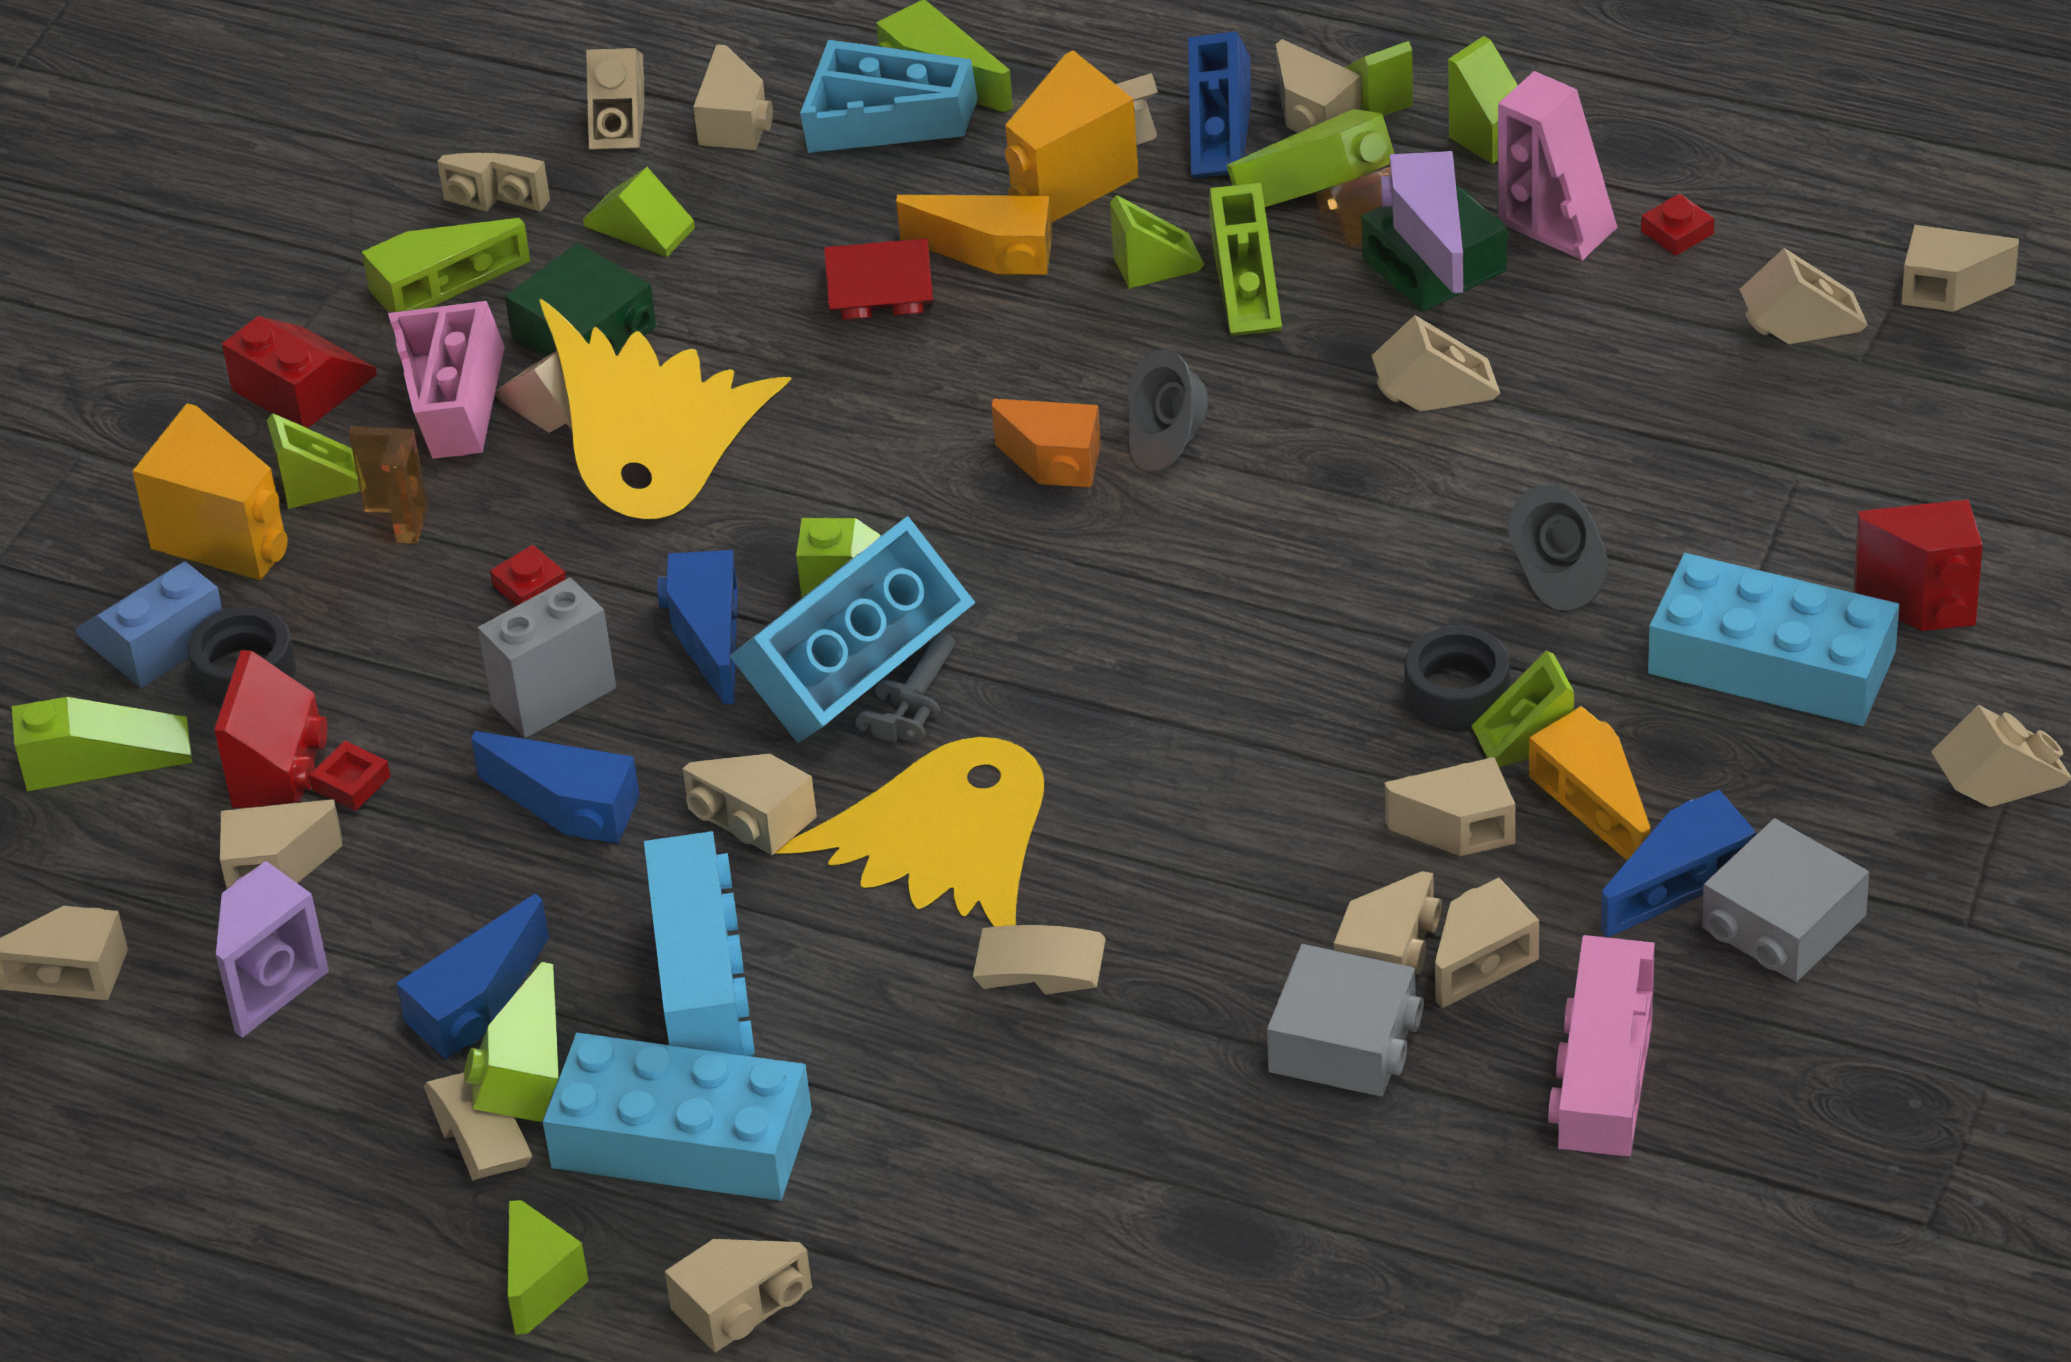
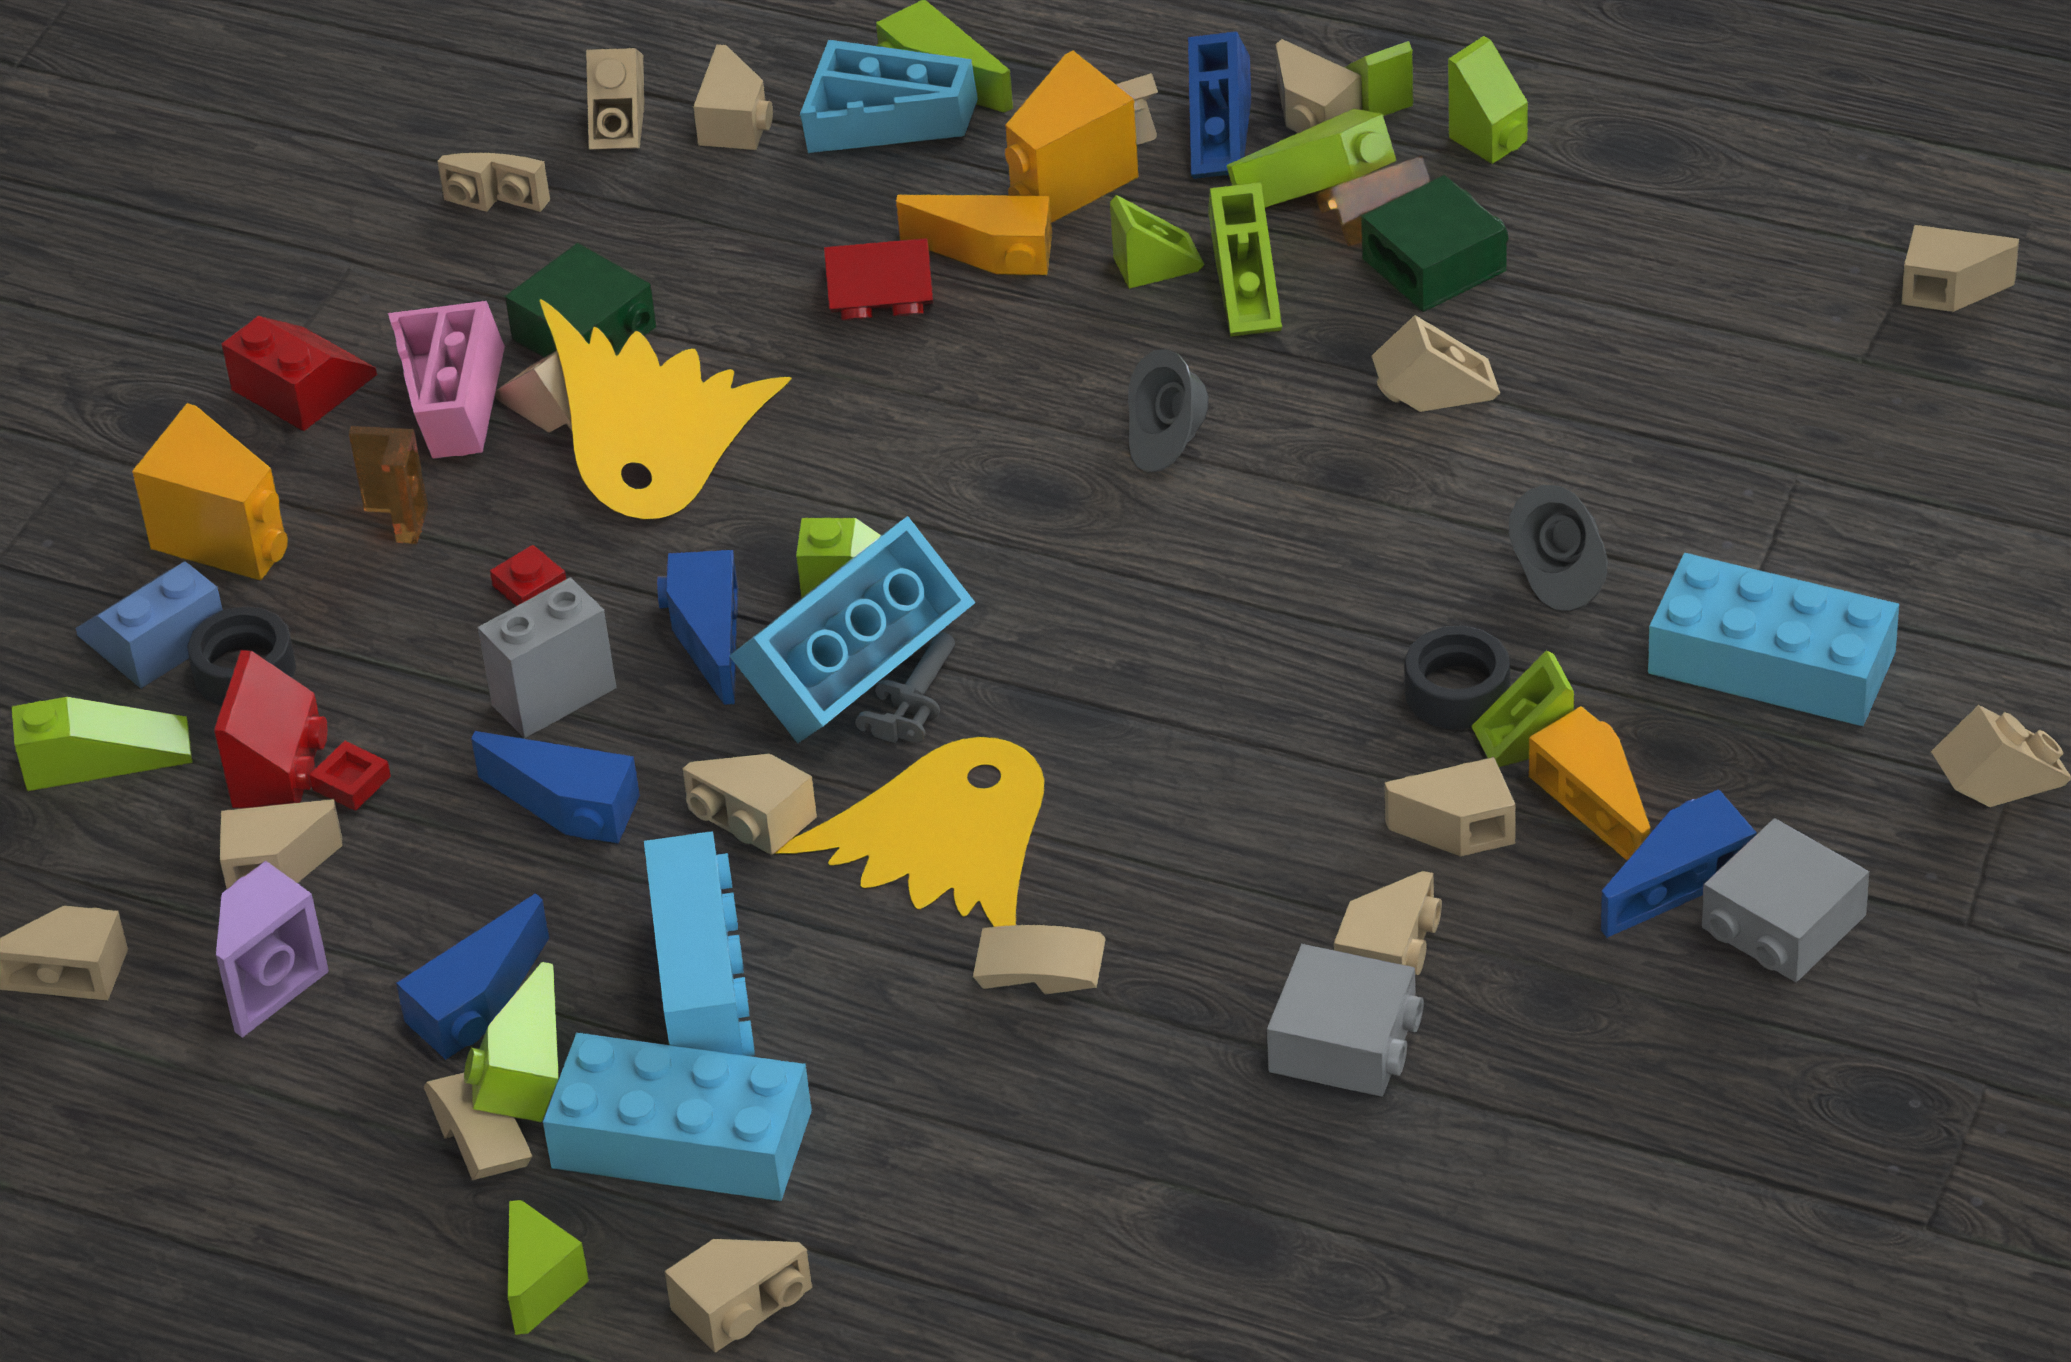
(310, 464): lime slope -> none
(442, 262): lime slope -> none
(642, 215): lime slope -> none
(1049, 439): orange slope -> none
(1426, 211): lavender slope -> none
(1483, 940): tan slope -> none
(1550, 169): bright pink wedge -> none
(1605, 1047): bright pink wedge -> none
(1677, 224): red plate -> none
(1799, 302): tan slope -> none
(1921, 560): red slope -> none

